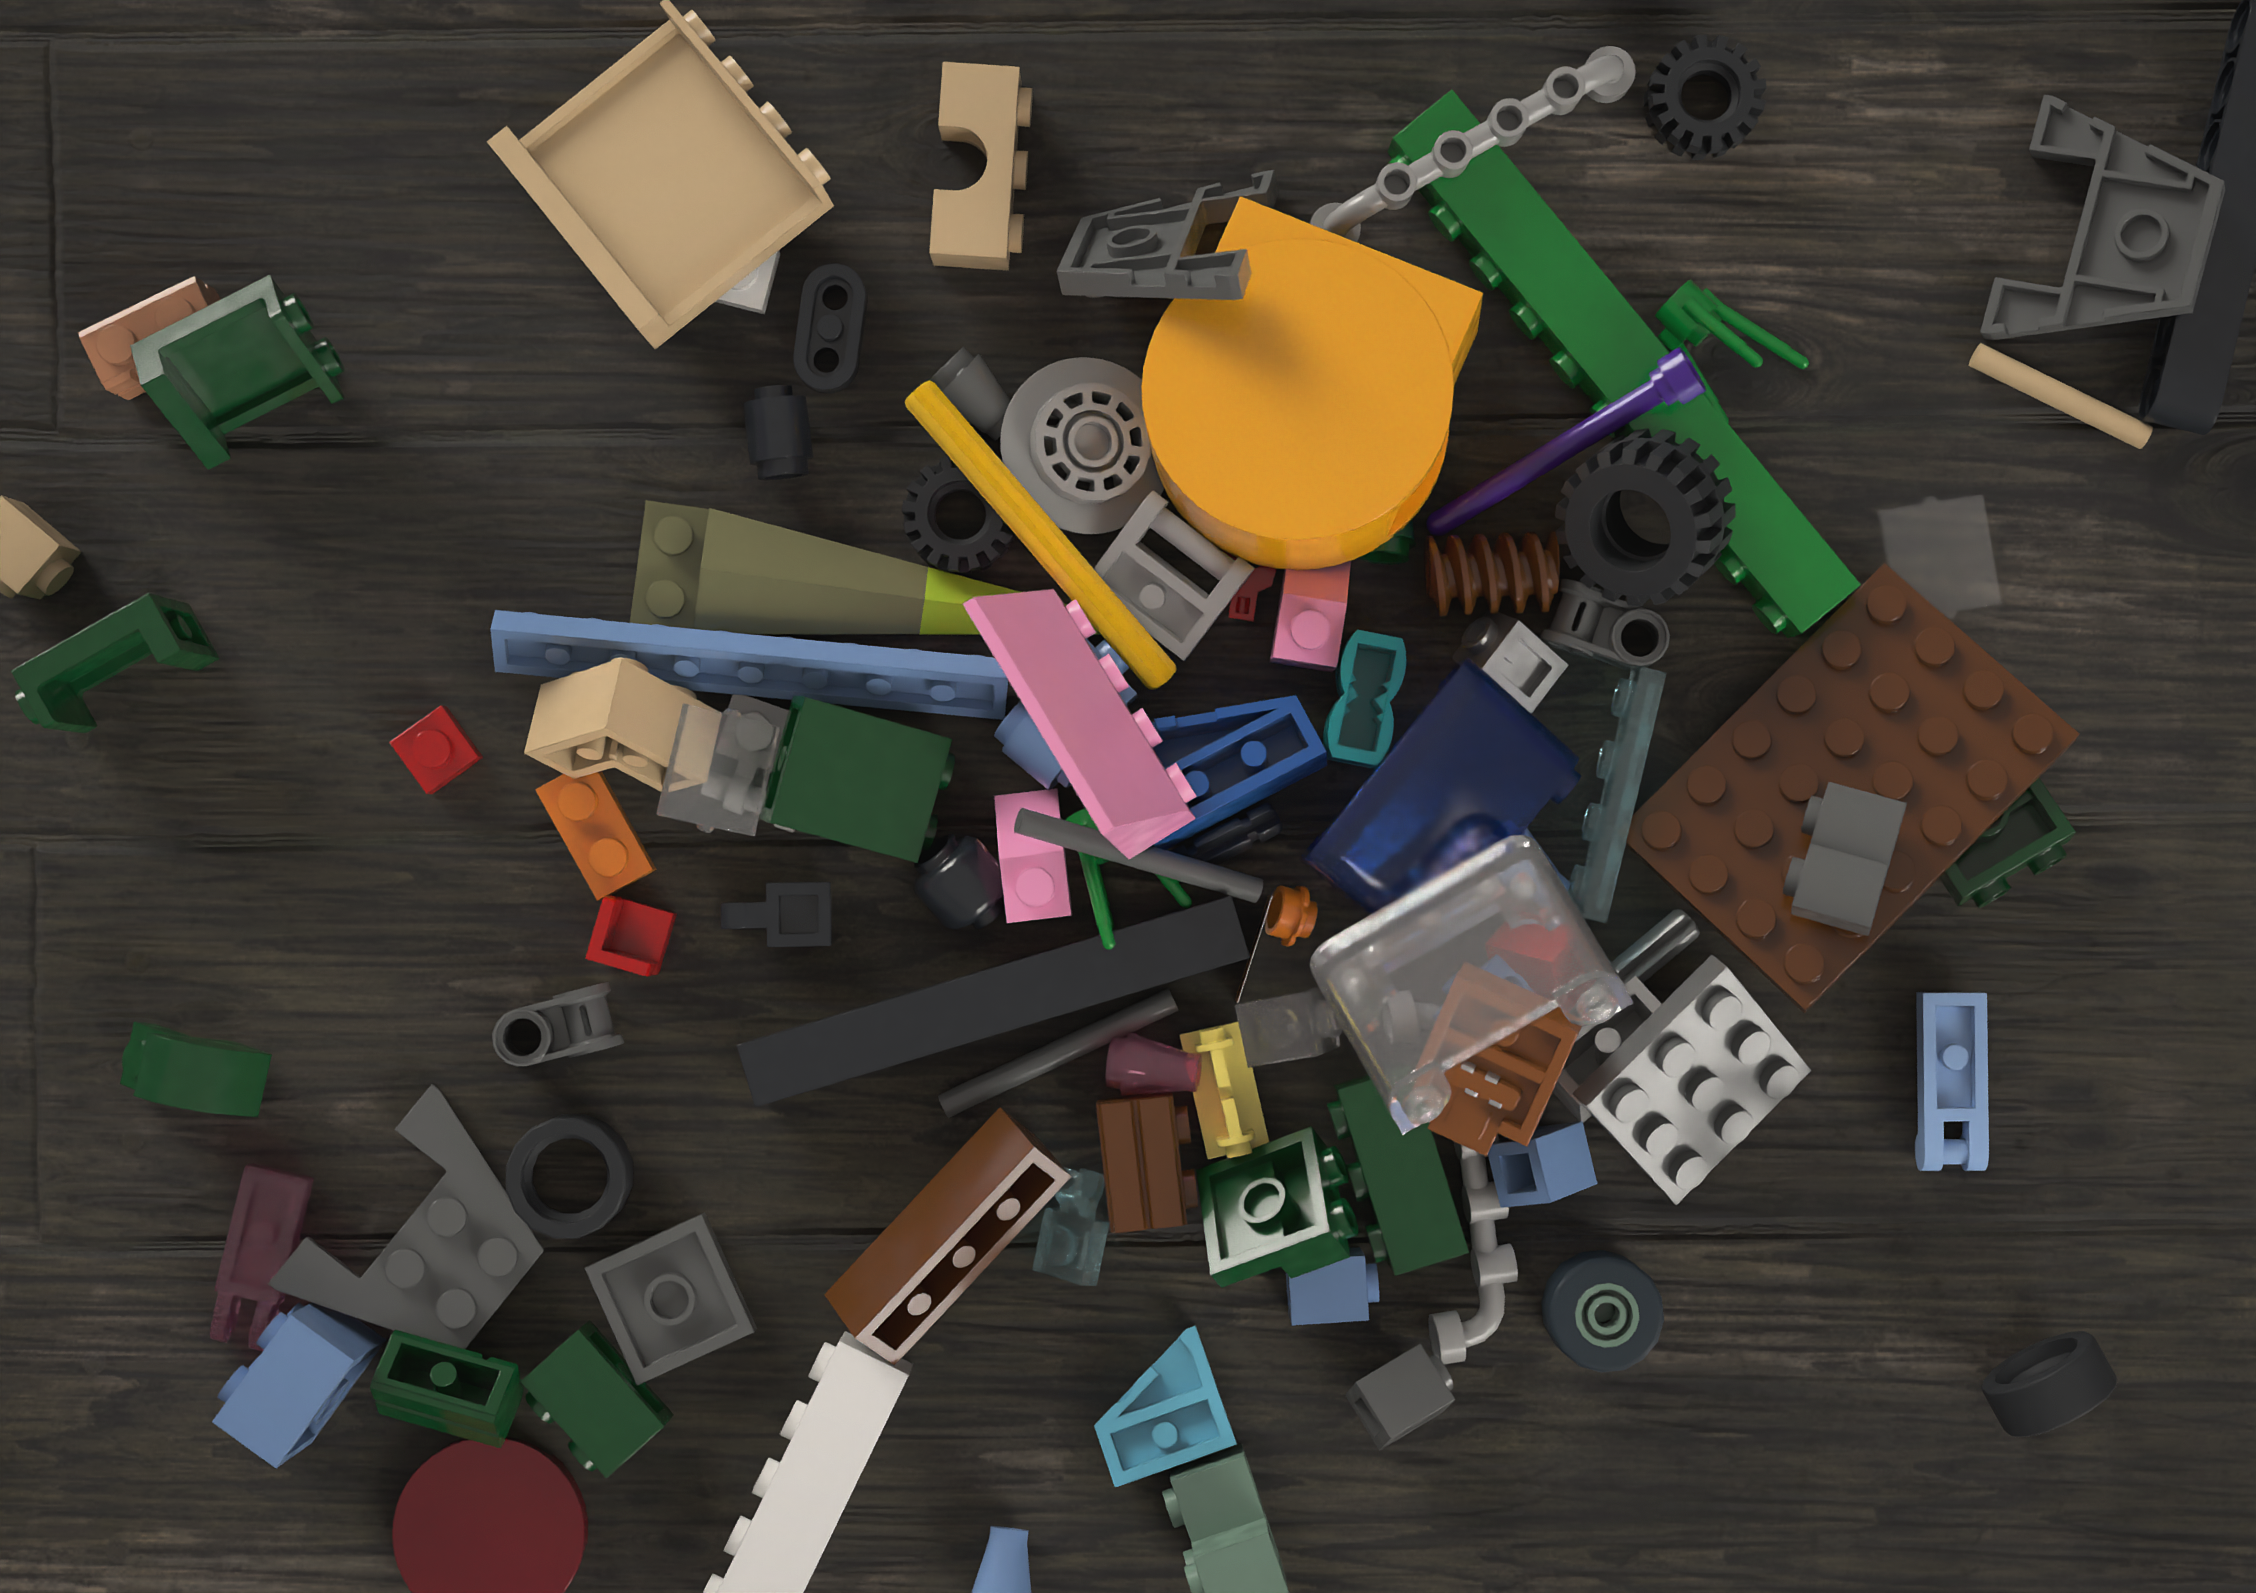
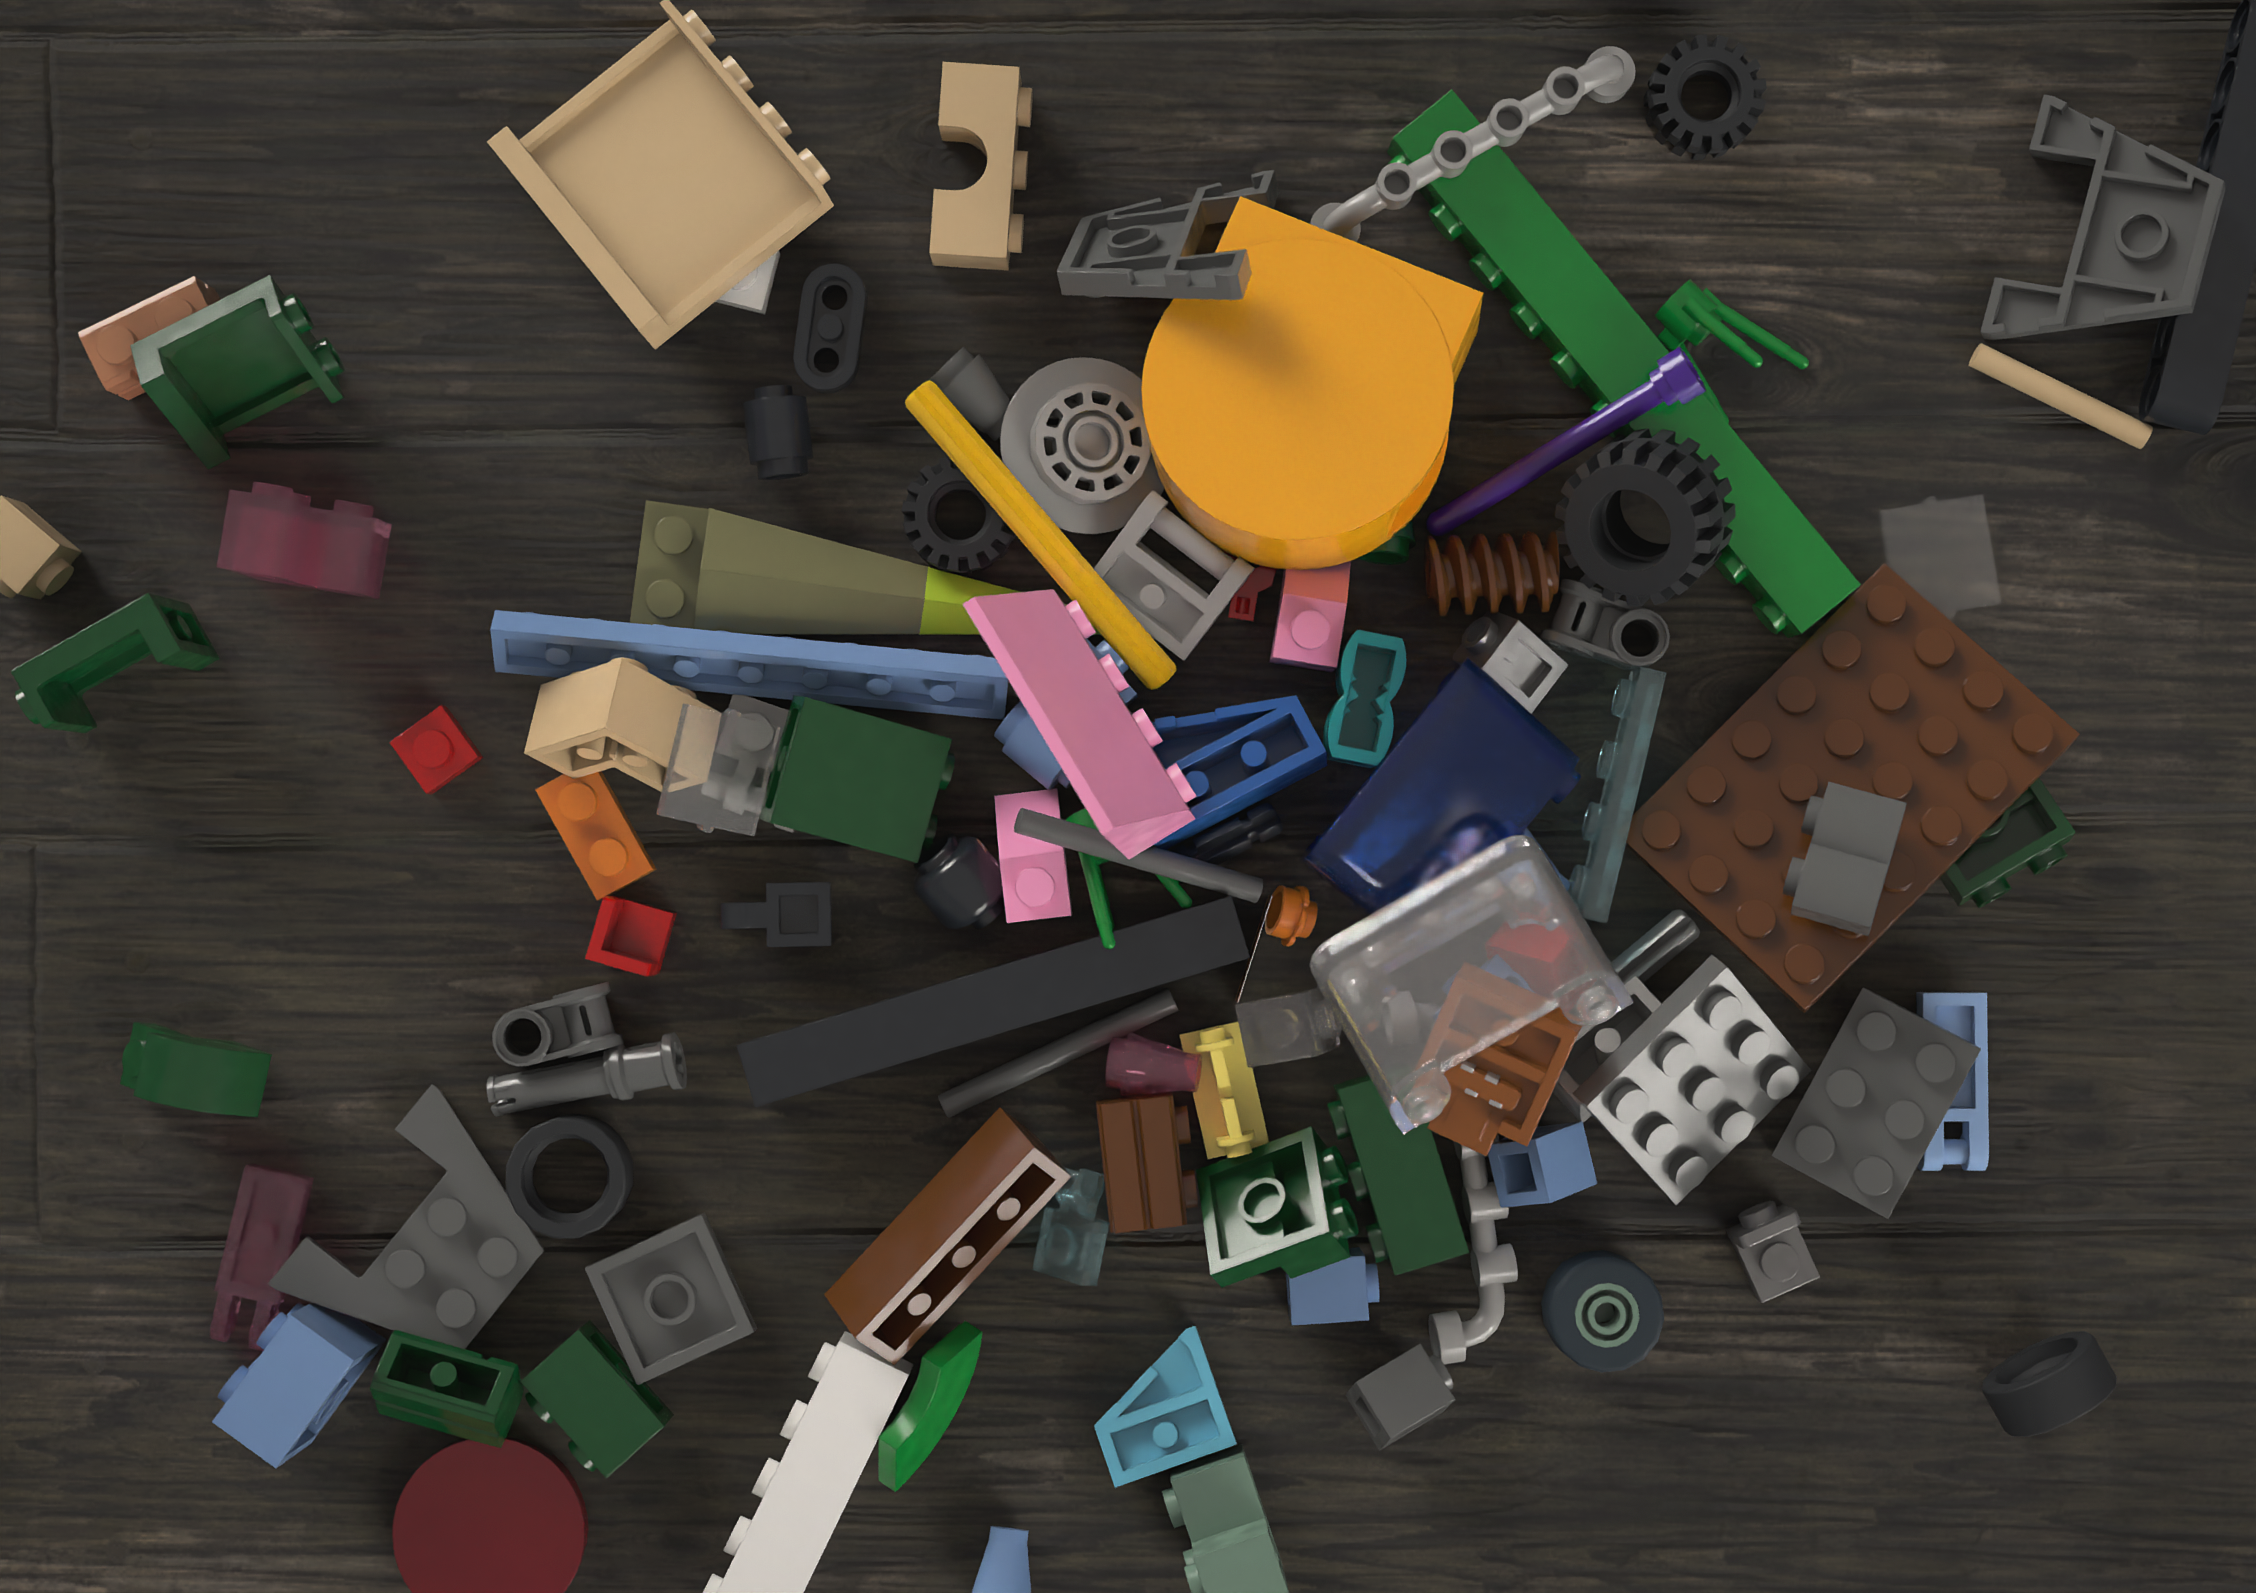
(287, 542): none -> clear pink brick
(616, 1073): none -> dark grey pin
(930, 1407): none -> green tile
(1772, 1250): none -> flat silver bracket
(1876, 1102): none -> dark grey plate

